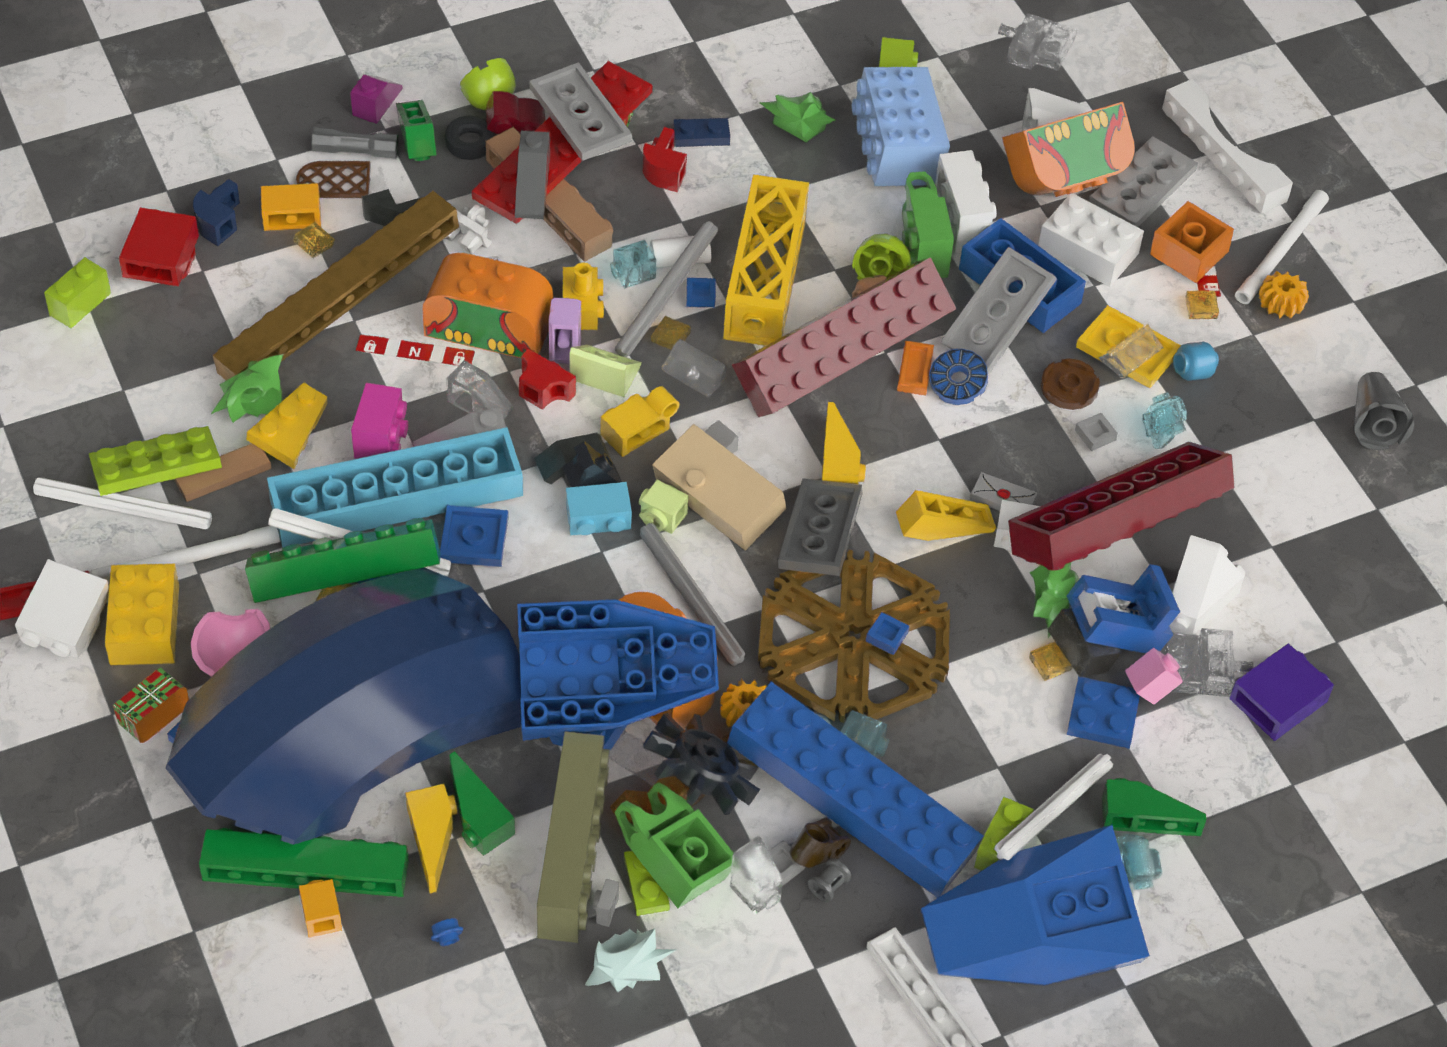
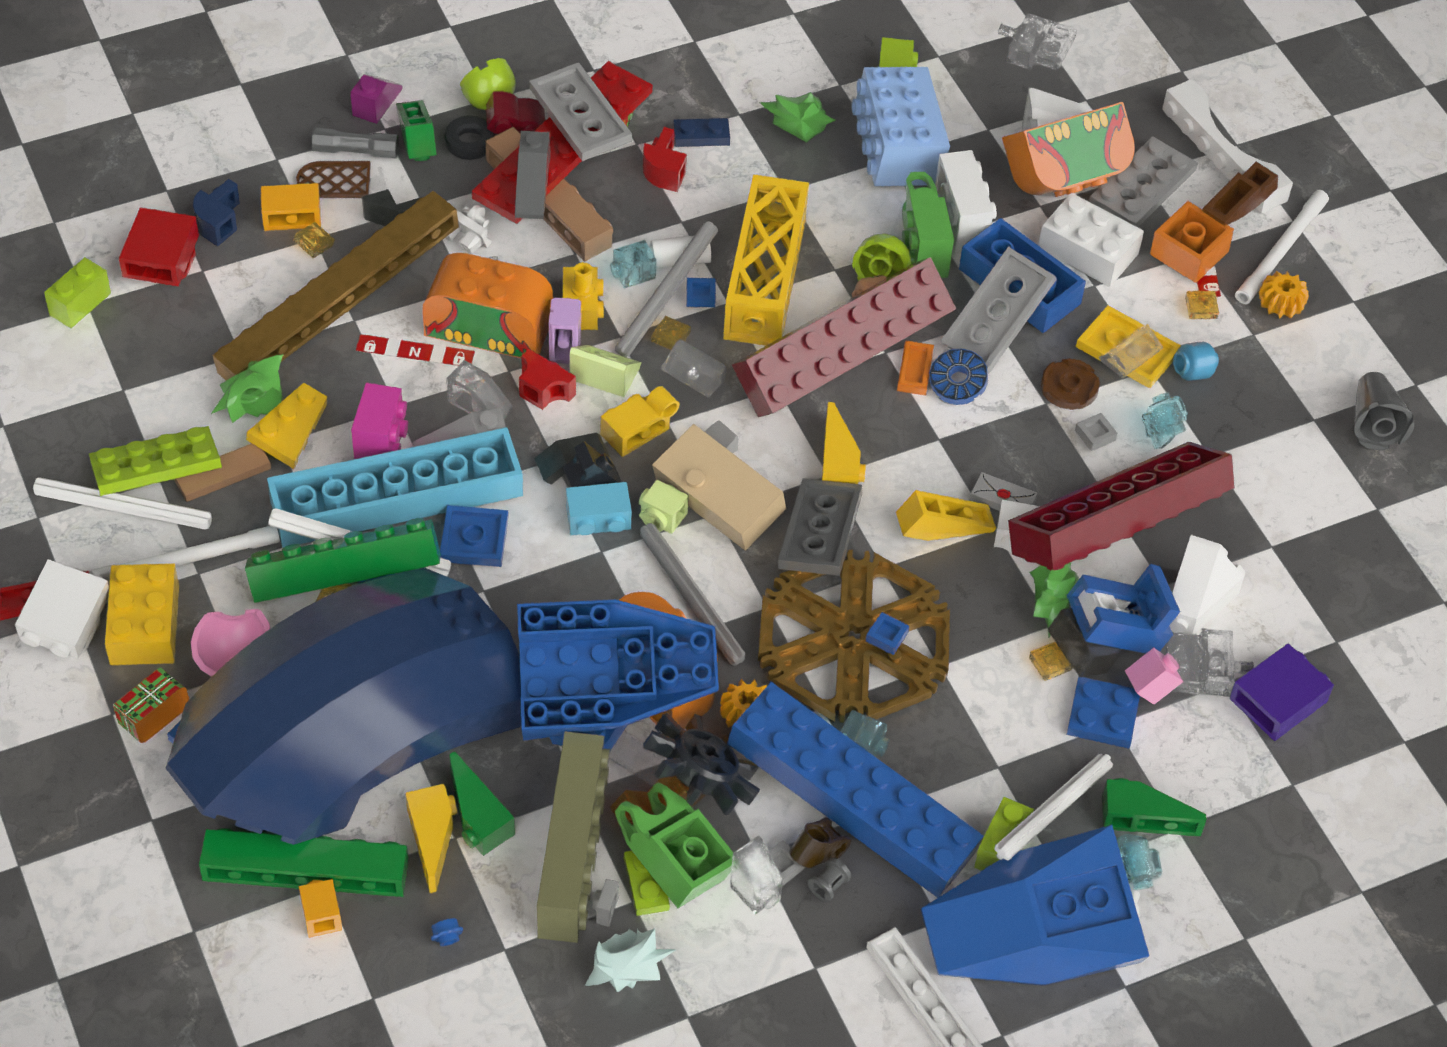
(1242, 194): none -> reddish brown slope

